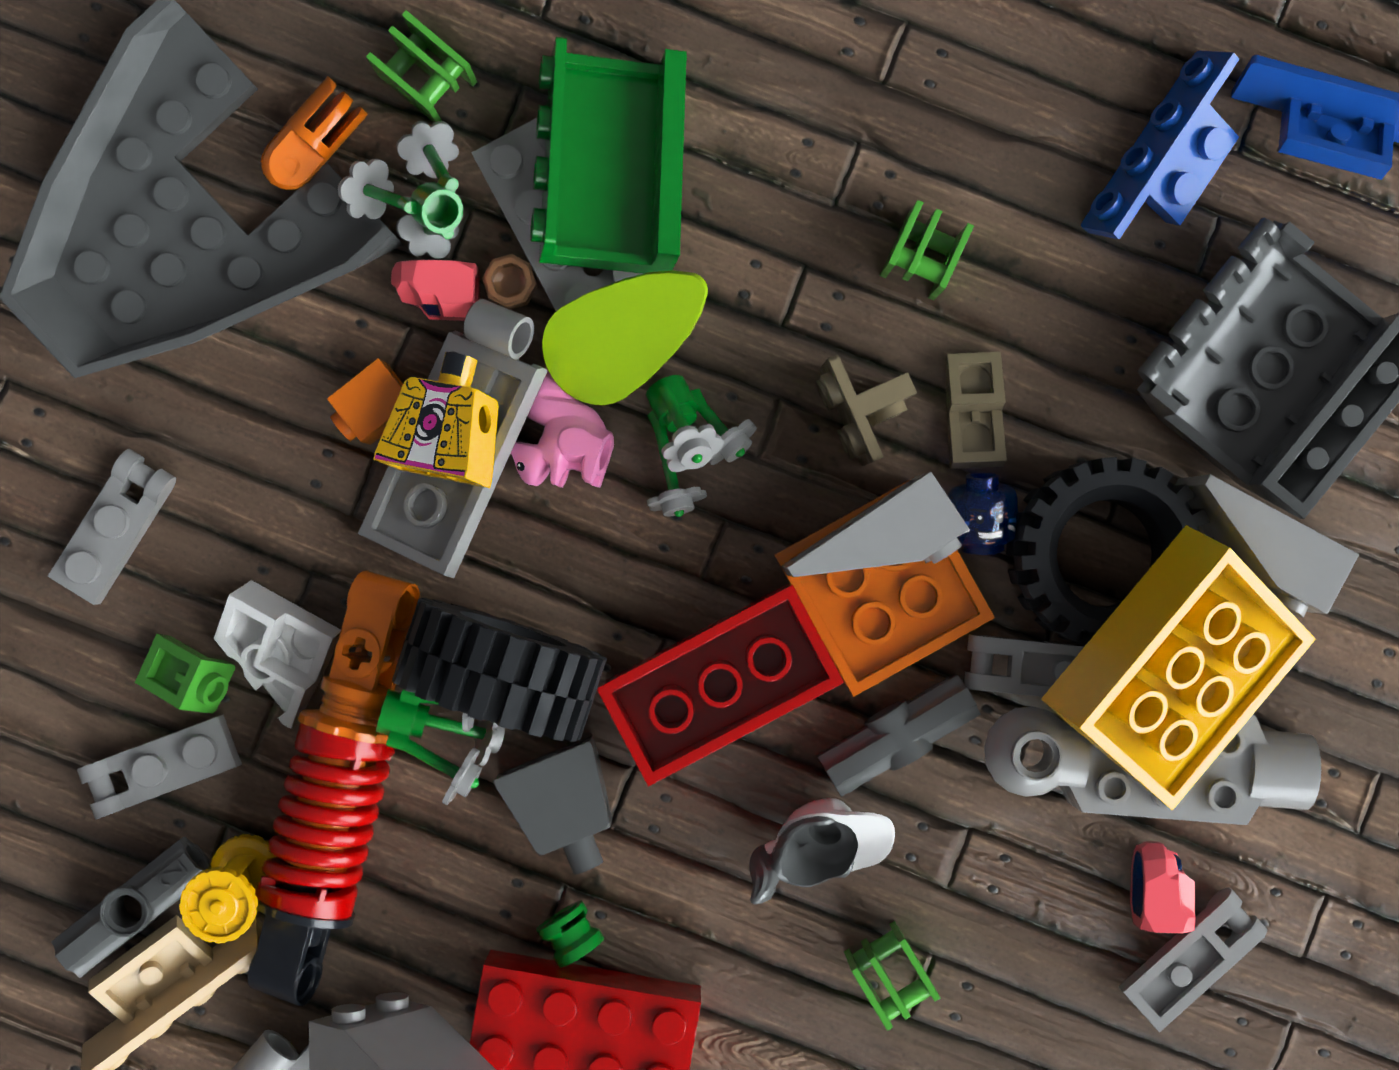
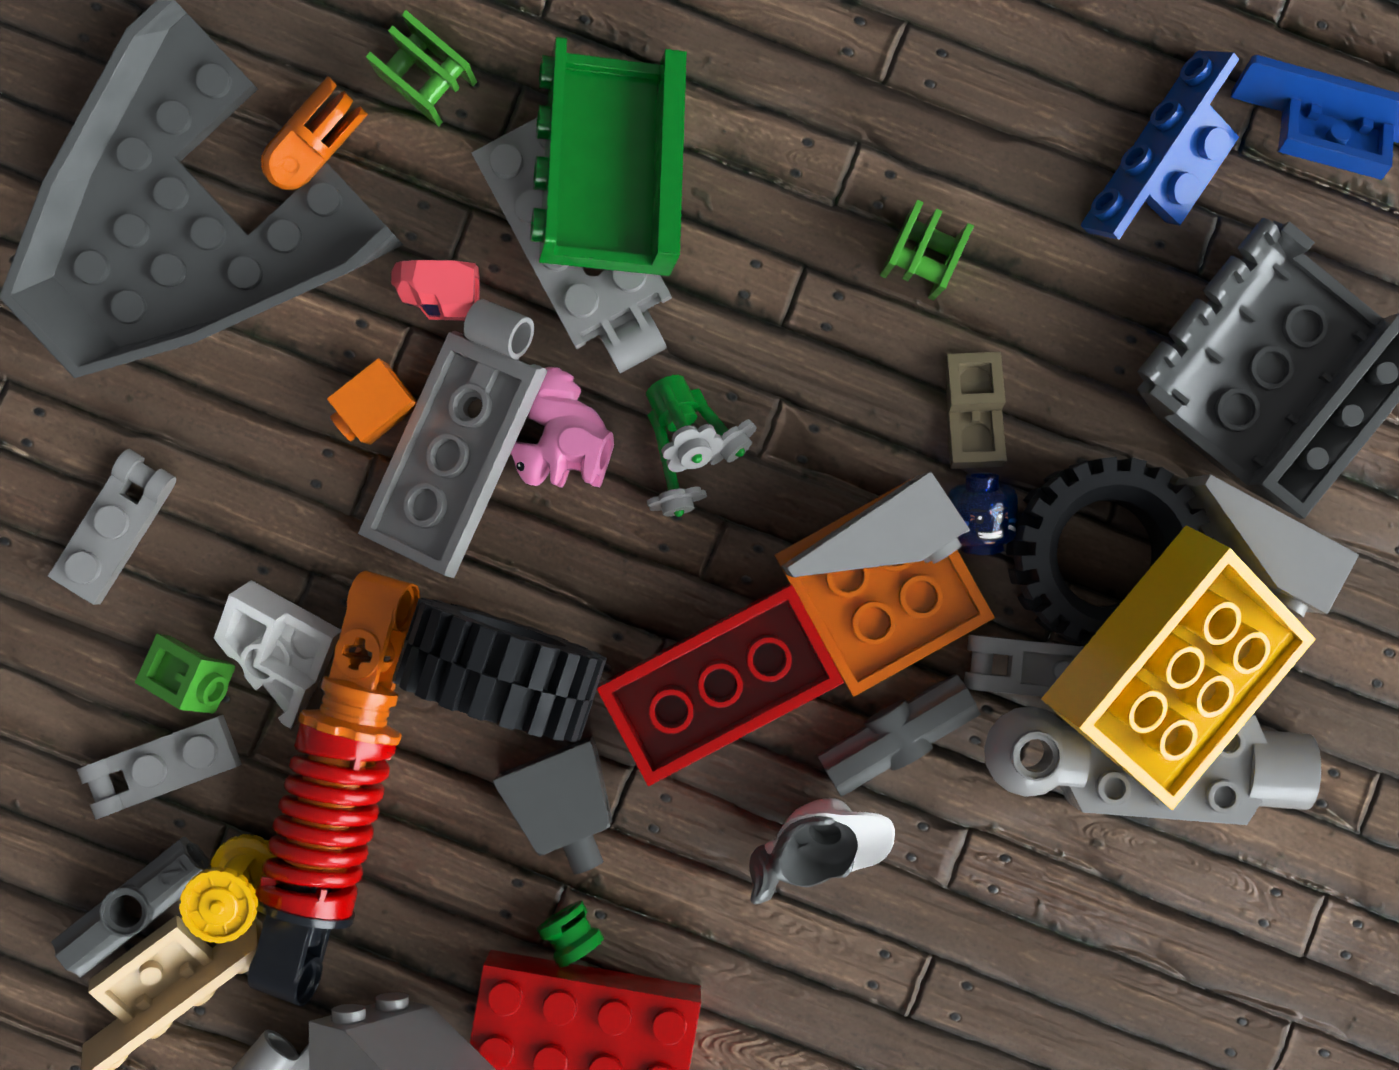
(406, 717): green plant -> none
(432, 207): light grey plant -> none
(443, 426): yellow torso -> none
(510, 281): medium nougat tile -> none
(621, 334): lime shield -> none
(875, 404): dark tan bracket -> none
(899, 1001): bright green piece -> none
(1161, 891): coral rock -> none
(1193, 960): light grey plate -> none

